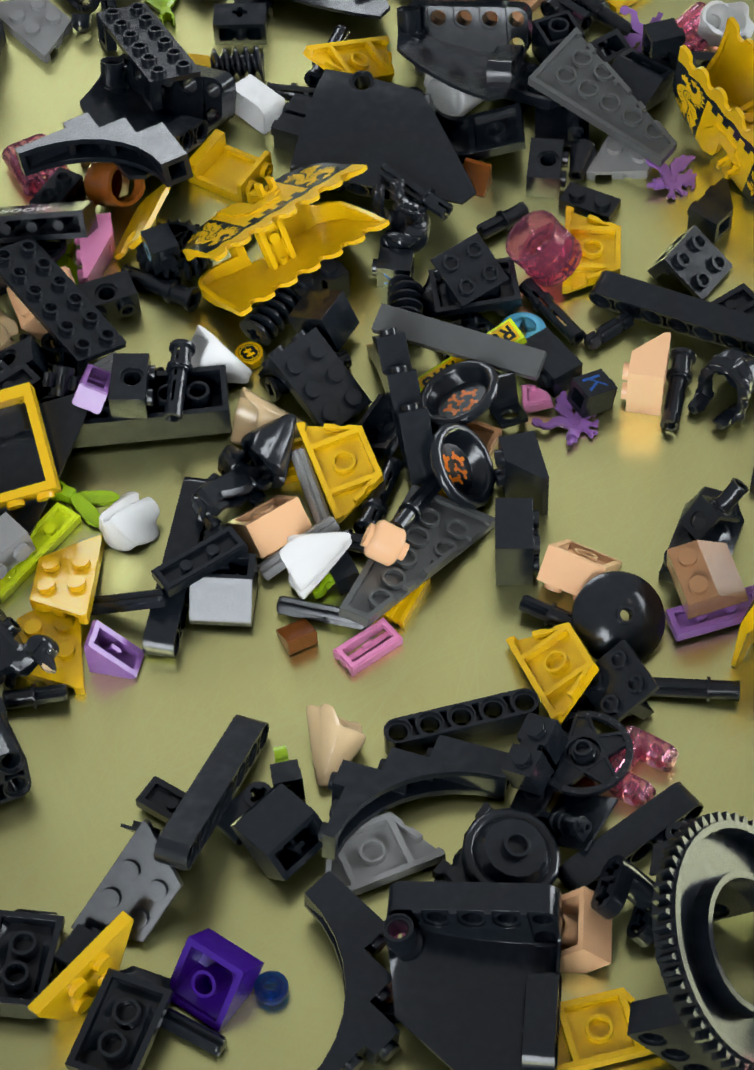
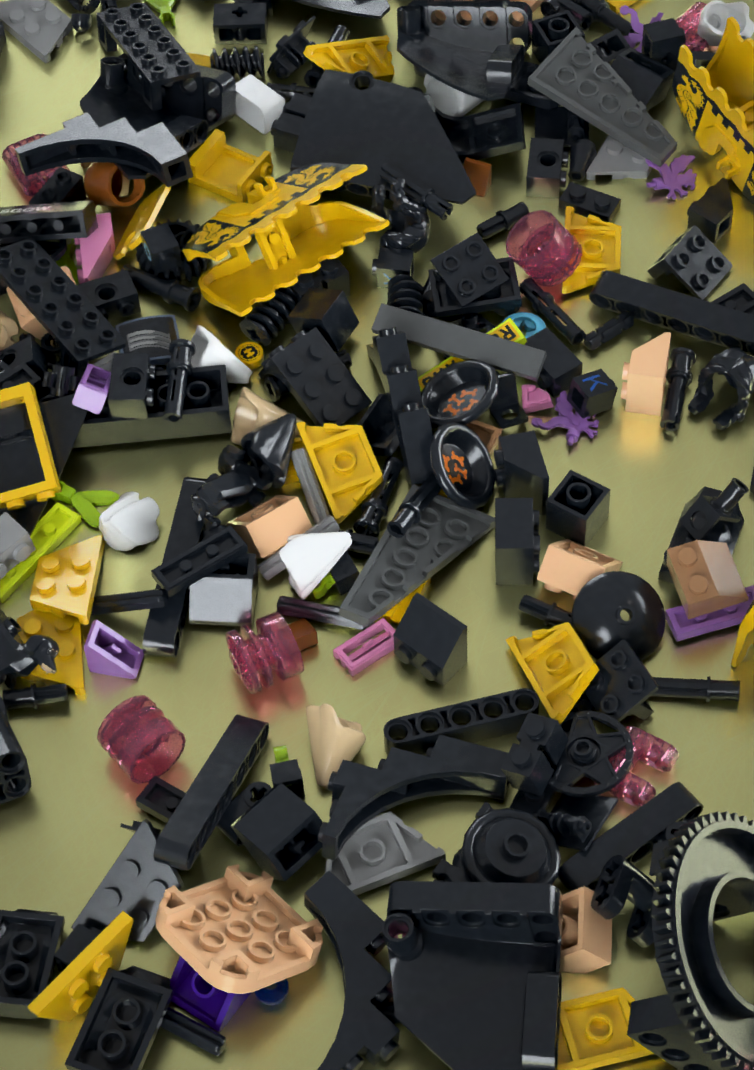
(141, 739): none -> clear pink wheel
(150, 336): none -> slope
(238, 932): none -> light nougat tile
(259, 654): none -> clear pink wheel
(290, 50): none -> black hinge
(385, 542): light nougat head -> none
(431, 640): none -> black slope
(577, 508): none -> black head

